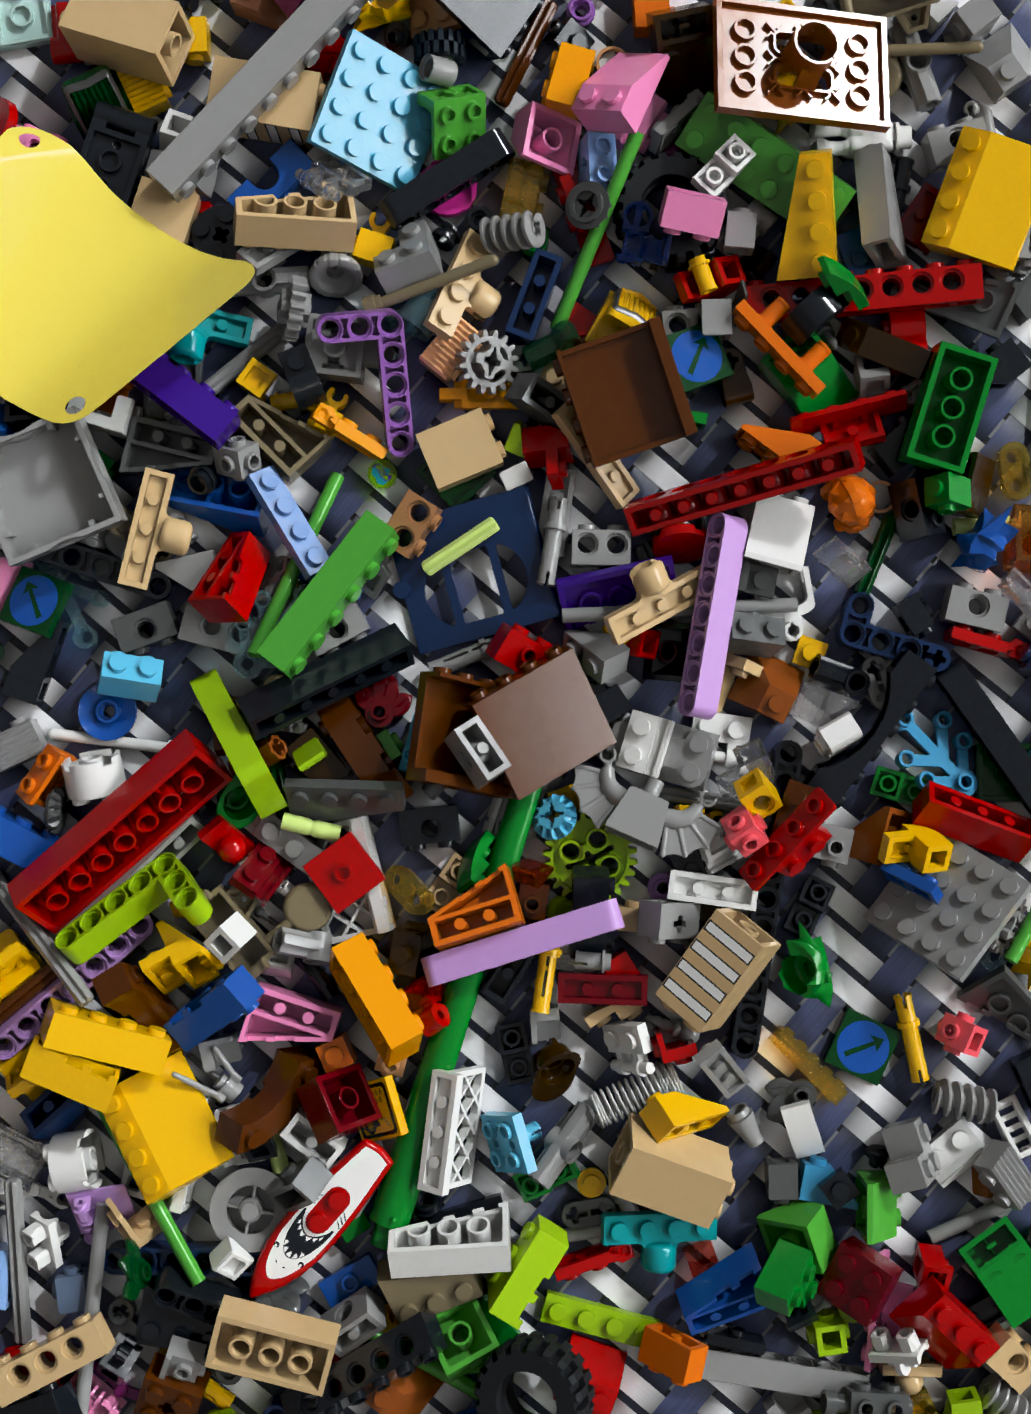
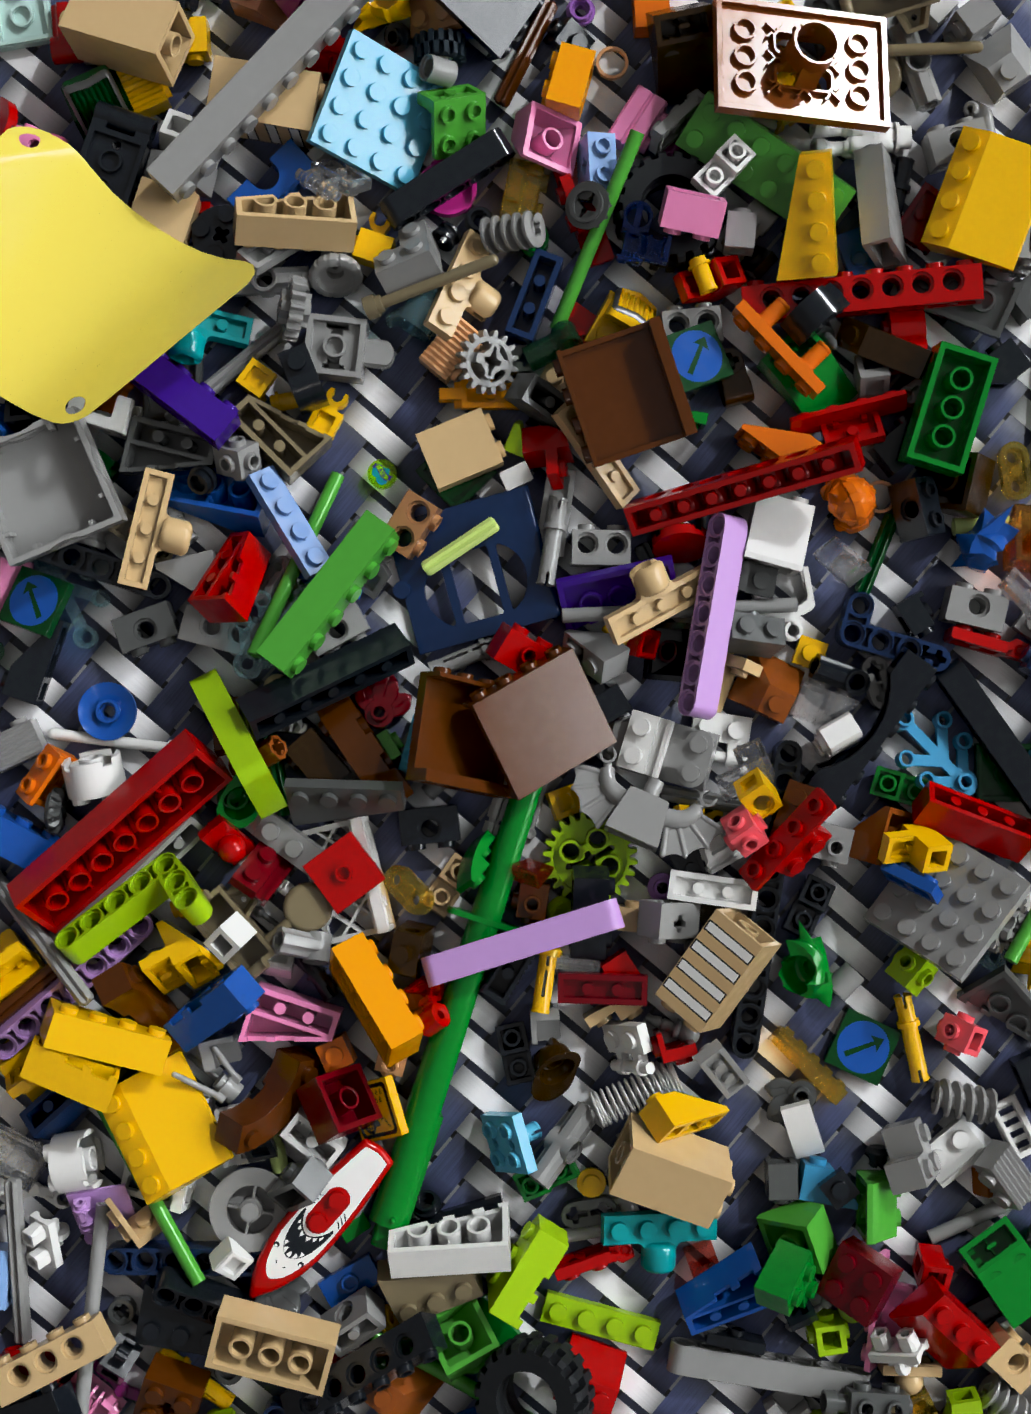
(70, 1288): sand blue brick -> none
(130, 676): medium azure brick -> none
(136, 1269): dark green plate -> none
(184, 1359): light grey brick -> none
(307, 826): yellowish green piece -> none
(309, 754): lime slope -> none
(347, 432): light orange hinge -> none
(386, 368): medium lavender beam -> none
(441, 1139): white fence -> none
(477, 752): light grey brick -> none
(478, 913): orange wedge -> none
(562, 825): medium azure gear -> none
(593, 961): light grey pin -> none
(620, 92): bright pink slope -> none
(672, 1353): orange brick -> none
(716, 317): light grey panel -> none
(739, 296): dark grey window -> none
(743, 1122): light grey cone -> none
(842, 282): green slope -> none
(846, 981): none -> light grey beam
(911, 971): none -> lime brick
(947, 493): green brick -> none

